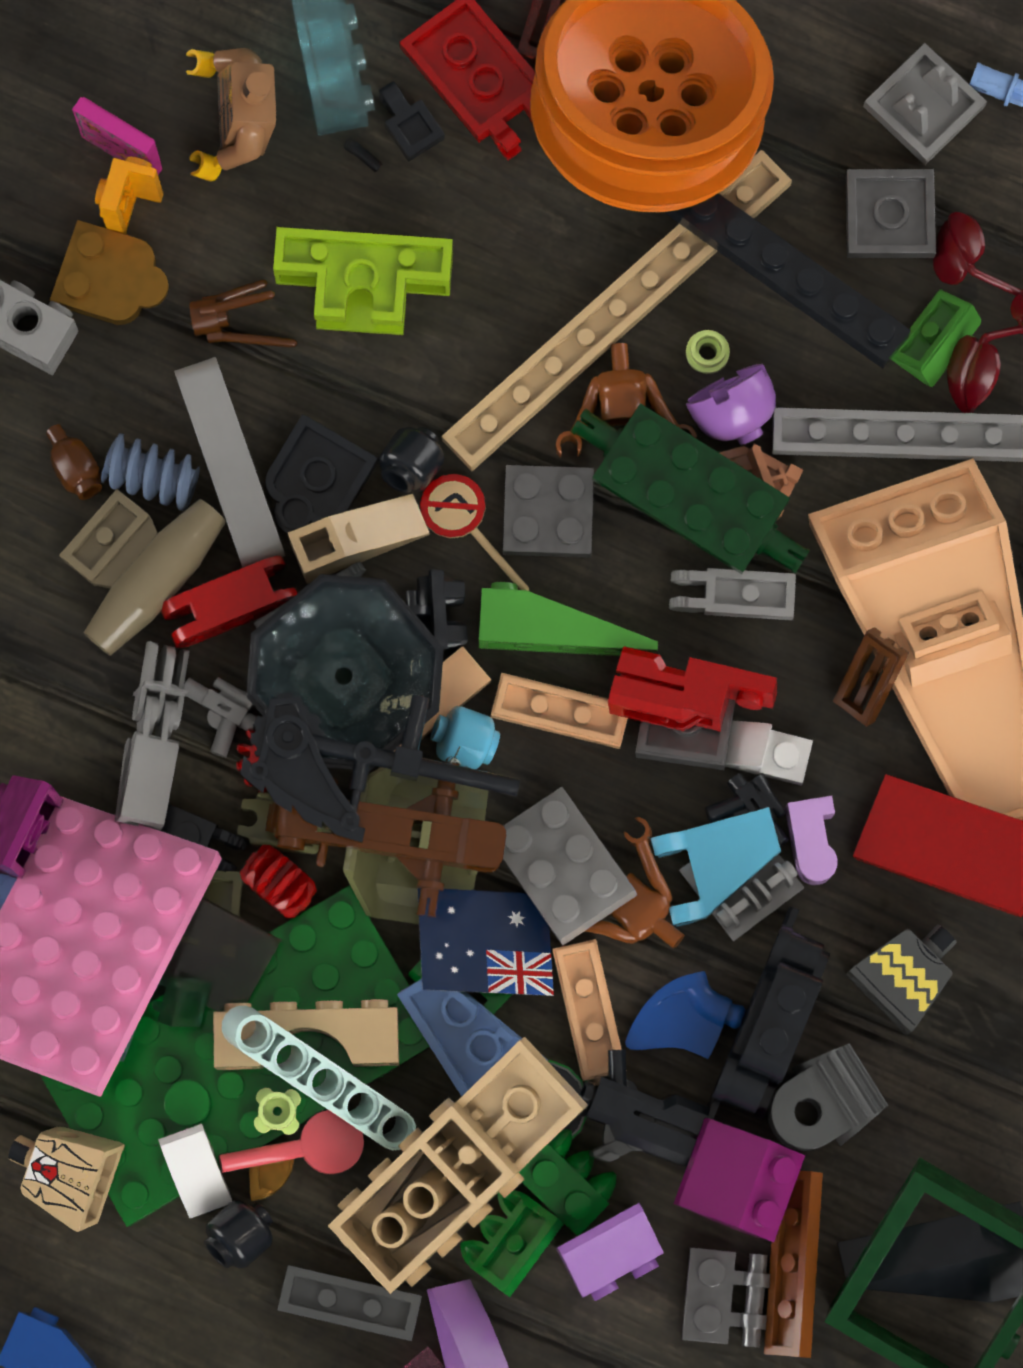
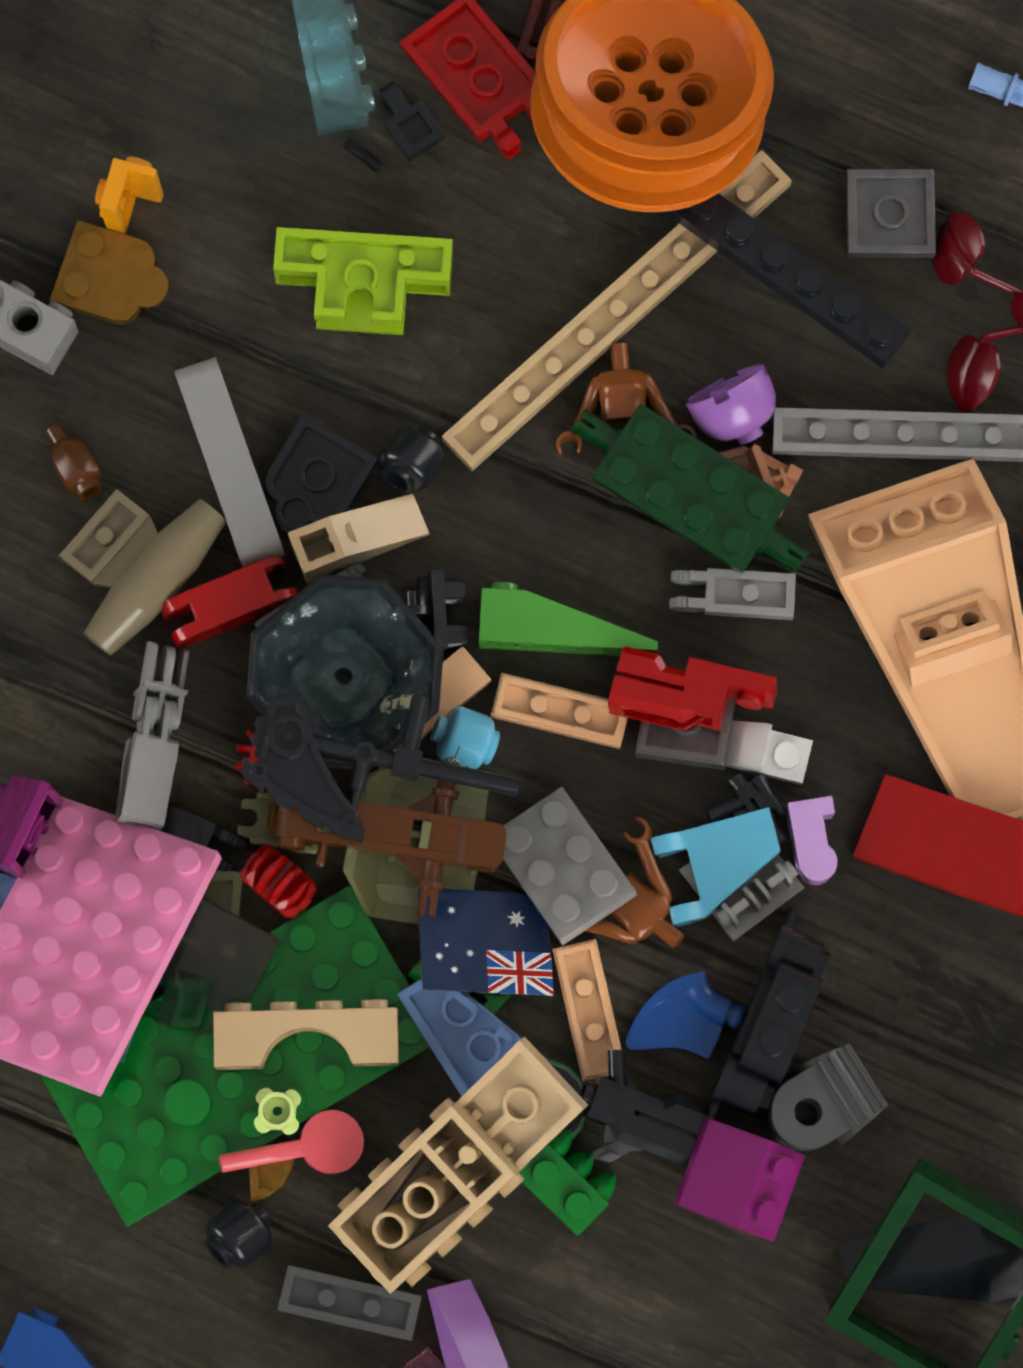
(68, 1173): tan torso -> none
(114, 134): dark pink tile -> none
(150, 473): sand blue piece -> none
(195, 1171): white slope -> none
(212, 314): reddish brown plant -> none
(226, 711): light grey piece -> none
(244, 105): medium nougat torso -> none
(300, 1071): light aqua beam -> none
(455, 508): piece -> none
(513, 1241): green plate -> none
(548, 511): flat silver plate -> none
(610, 1251): medium lavender slope -> none
(710, 1297): flat silver plate -> none
(711, 339): yellowish green plate -> none
(794, 1271): dark orange plate -> none
(885, 650): reddish brown tile -> none
(905, 975): dark grey torso -> none
(924, 104): light grey plate -> none
(935, 337): bright green slope -> none

